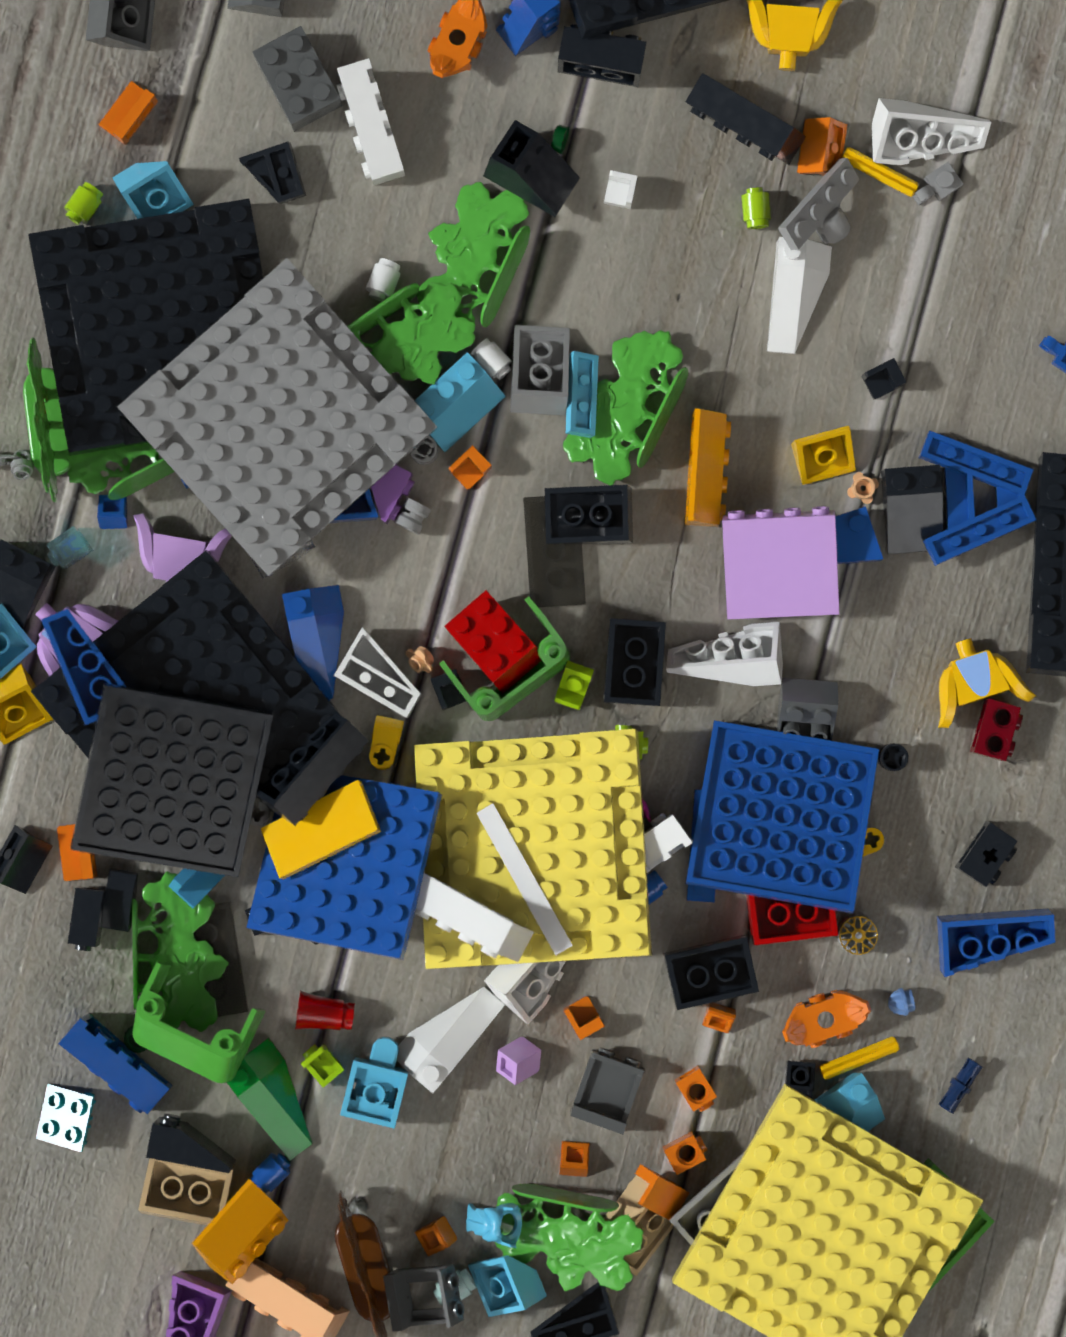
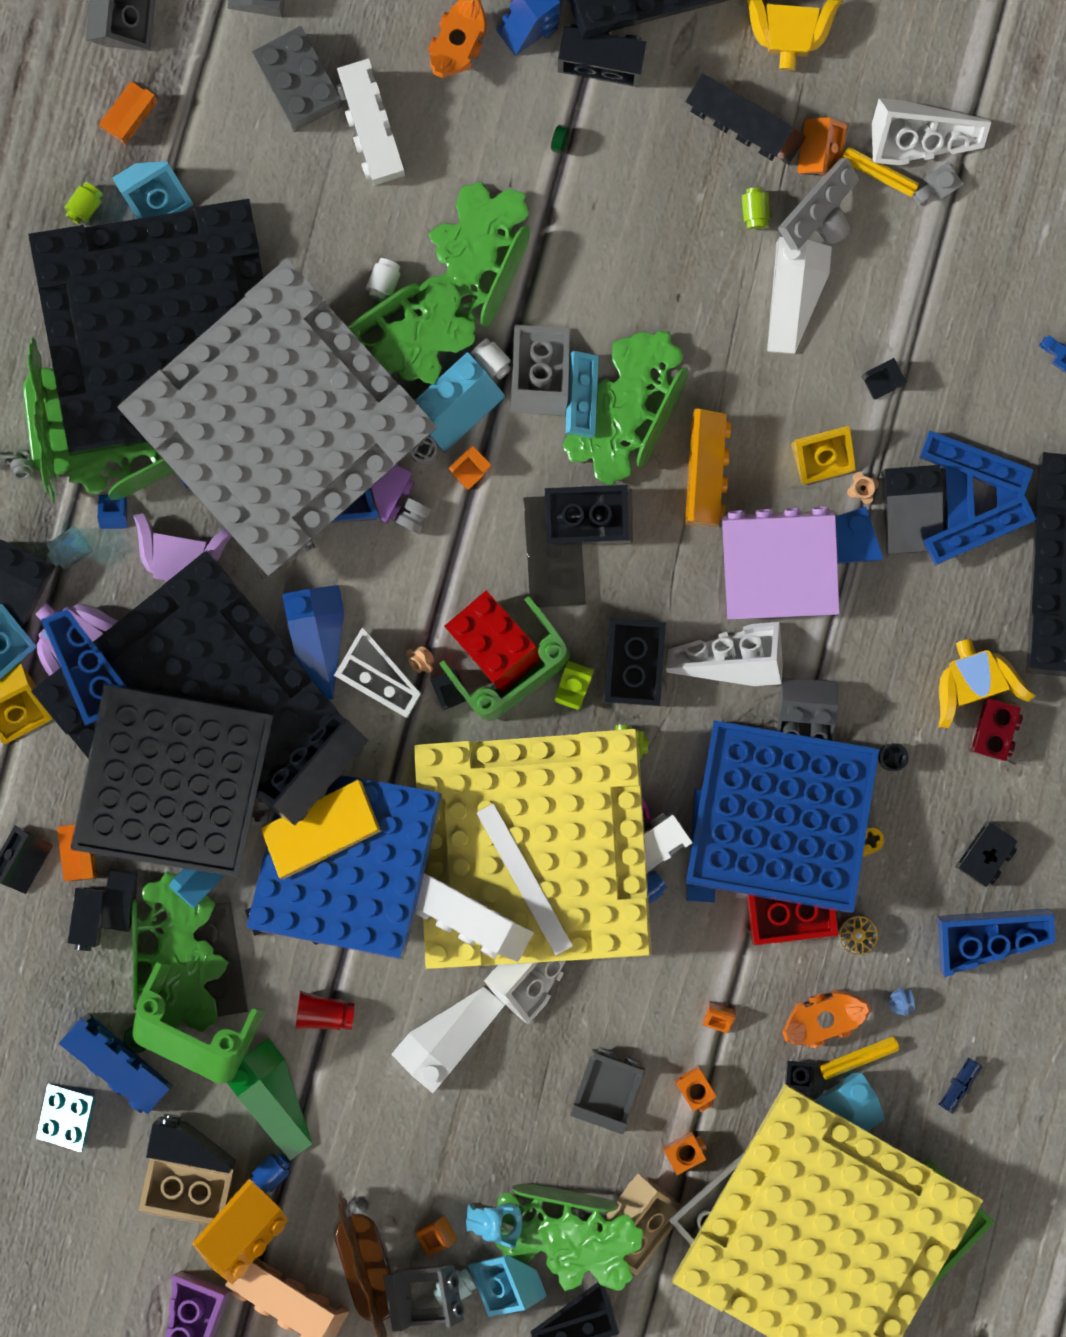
(276, 171): black wing -> none
(322, 1064): lime bracket -> none
(376, 1086): medium azure brick -> none
(386, 737): yellow piece -> none
(518, 1060): lavender panel -> none
(531, 169): black slope -> none
(574, 1159): orange slope -> none
(583, 1017): orange panel -> none
(620, 189): white panel -> none
(662, 1194): orange panel -> none
(711, 972): black brick -> none

